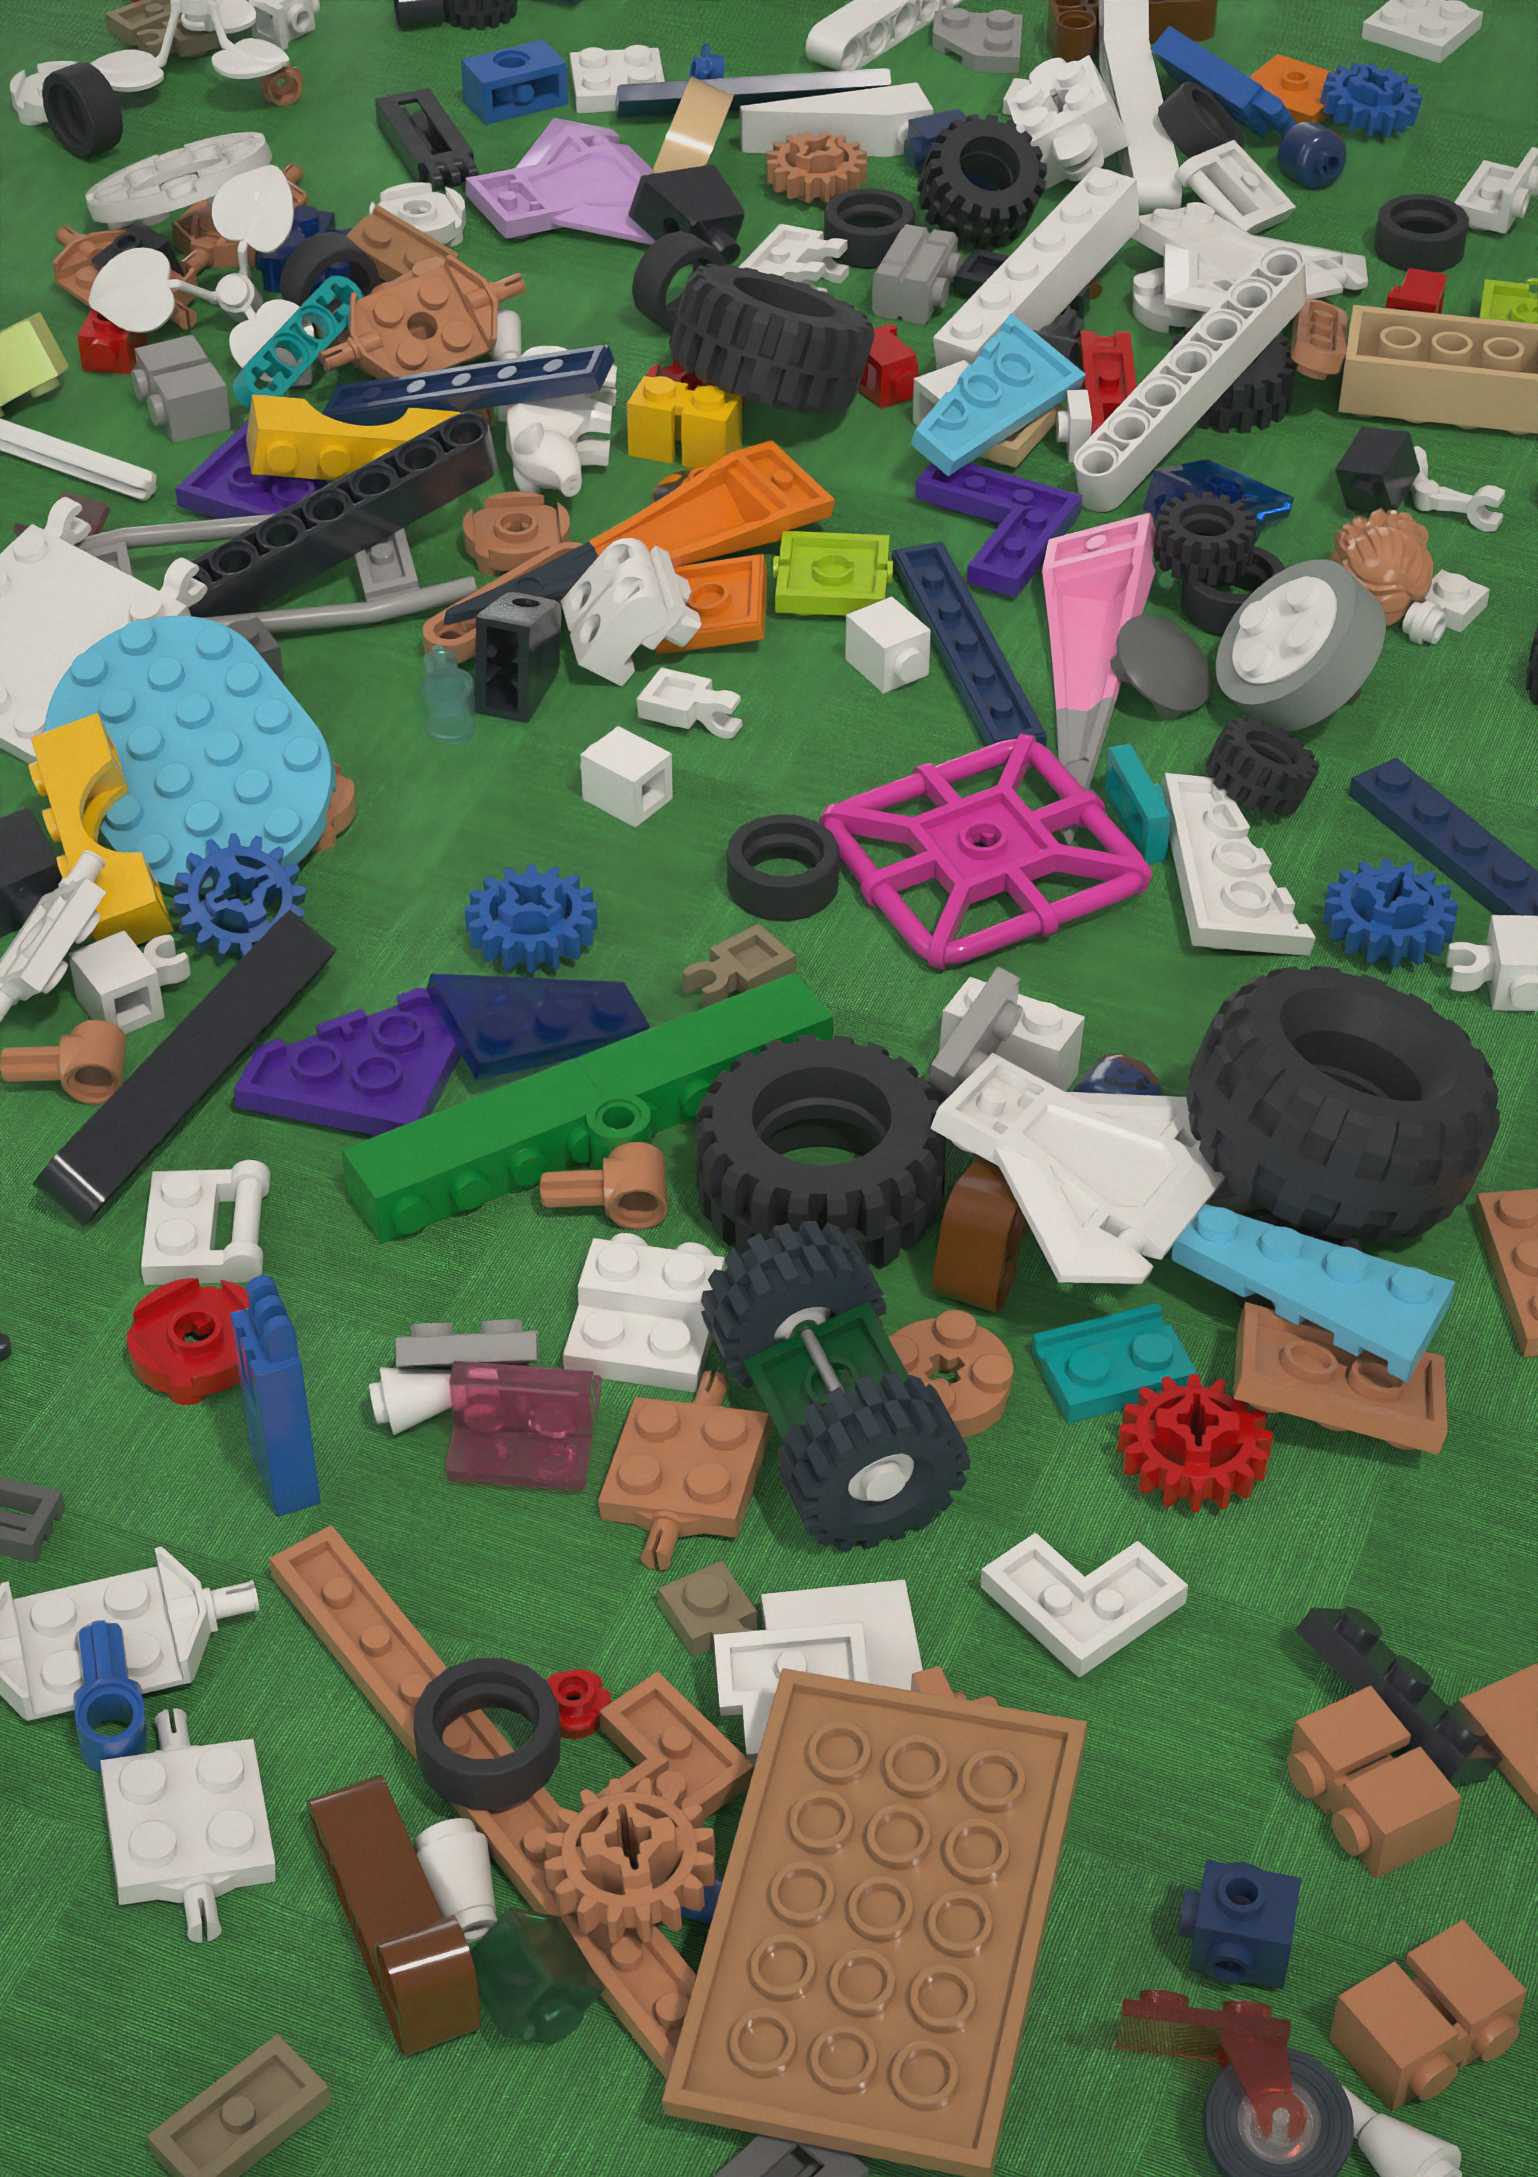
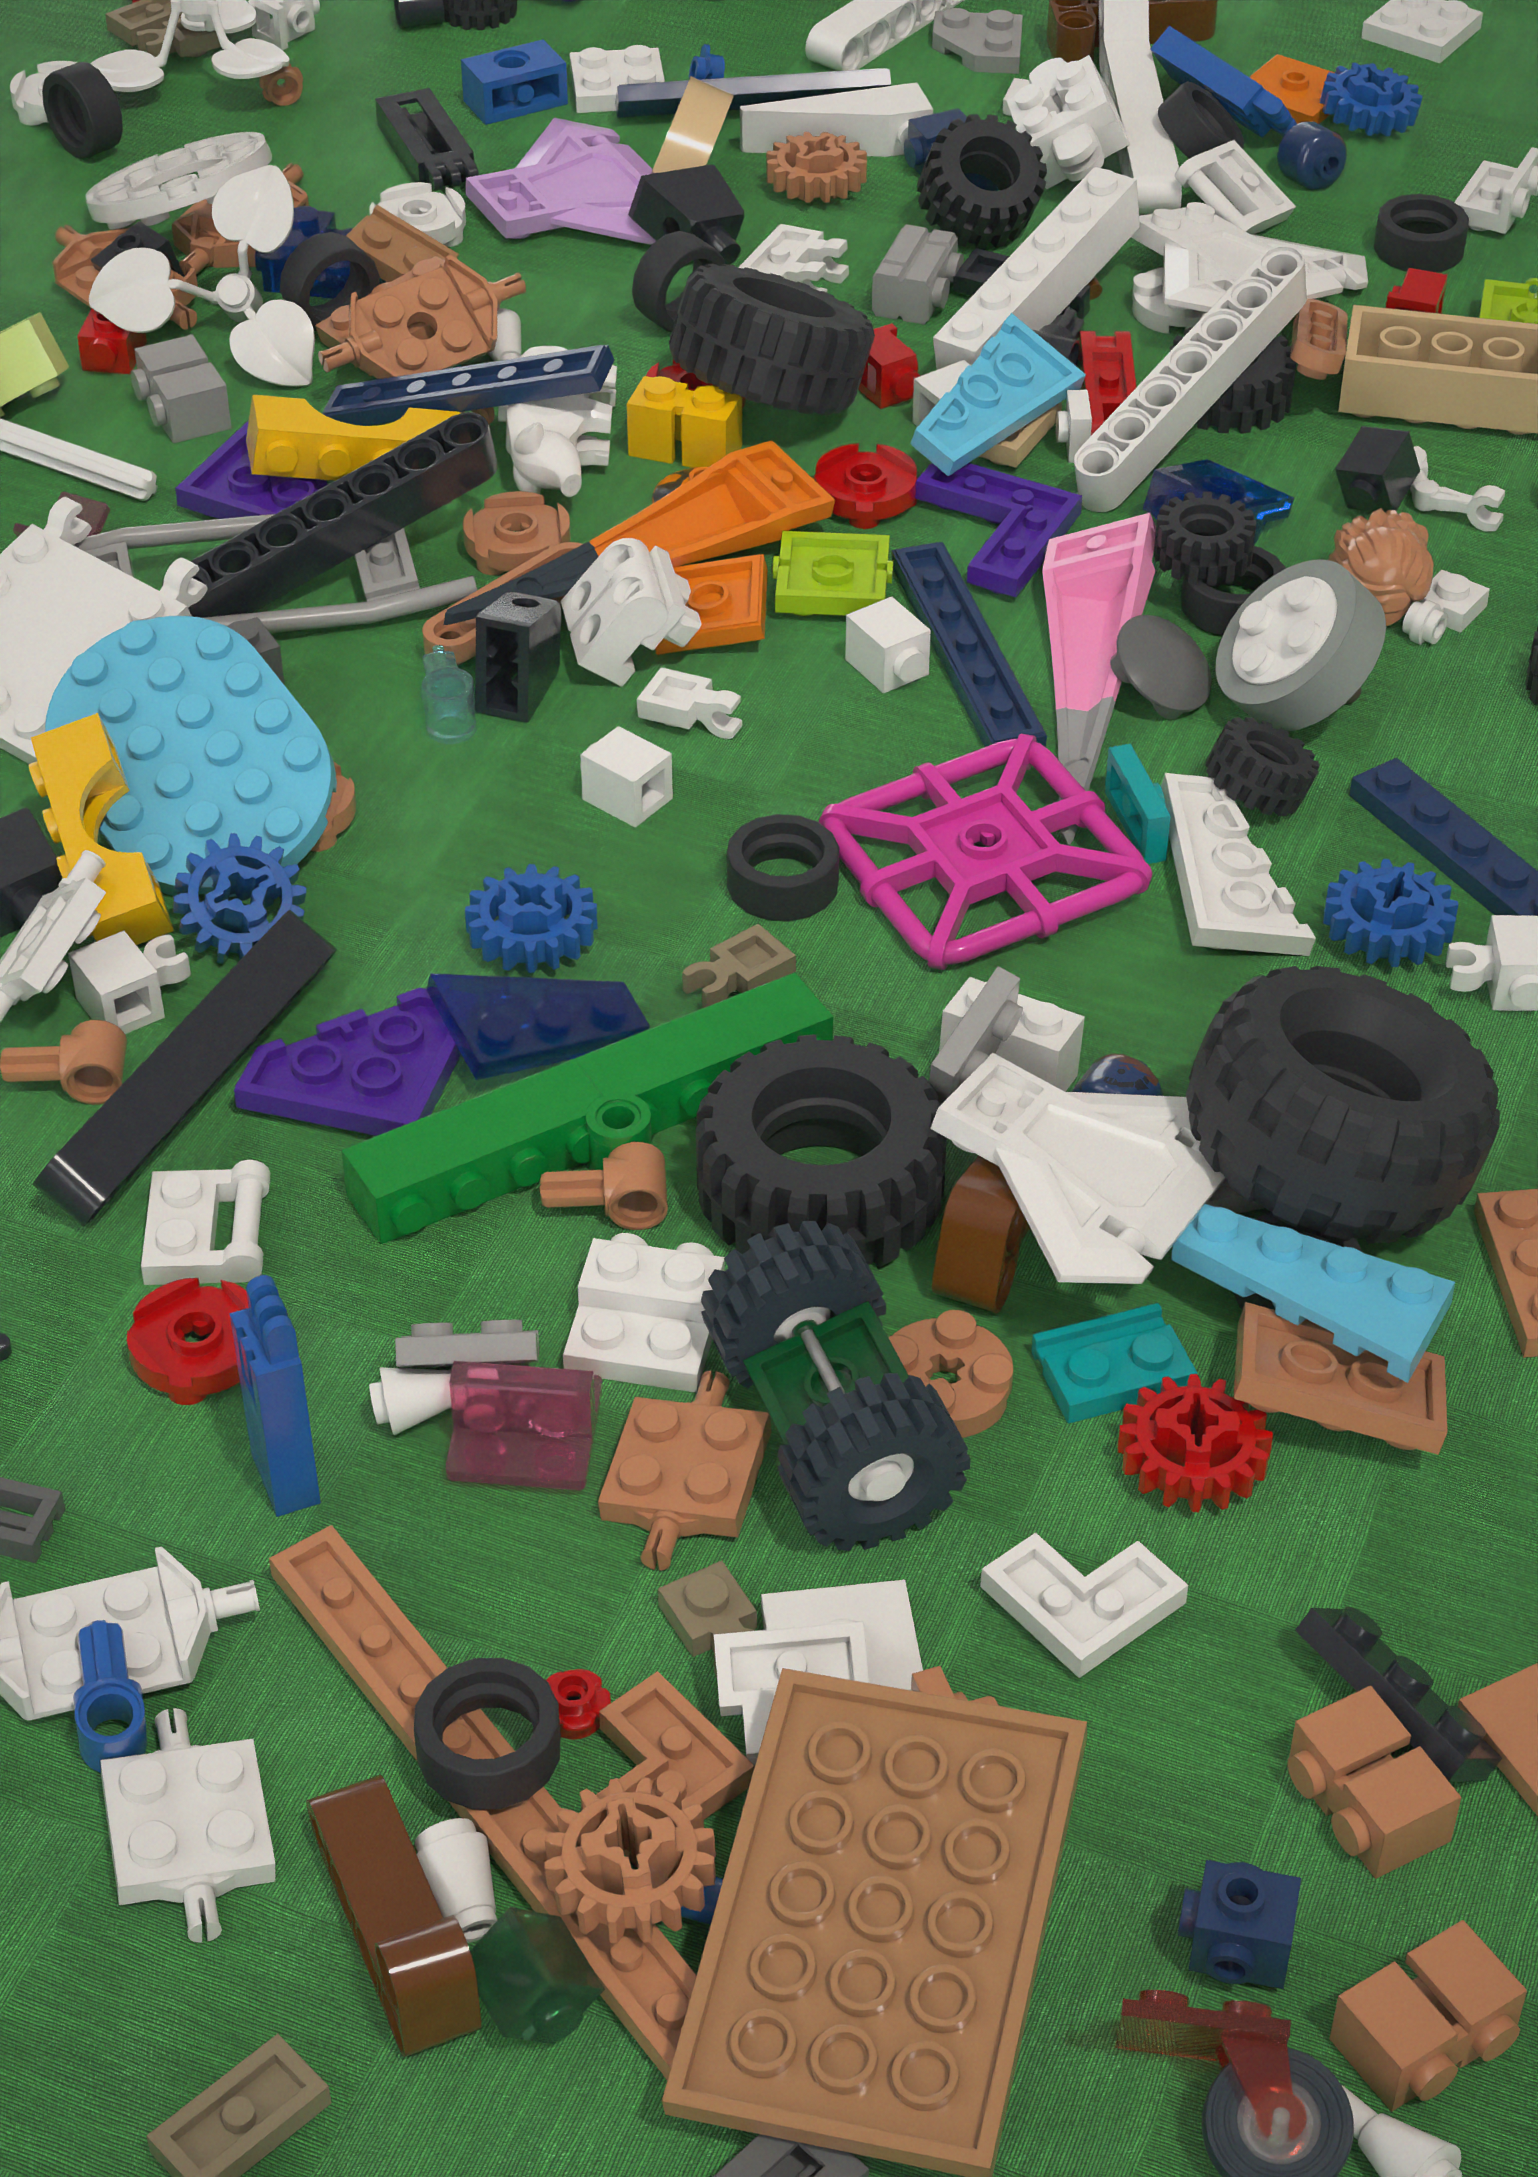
(297, 342): teal beam -> none
(861, 208): black tyre -> none
(868, 483): none -> red plate

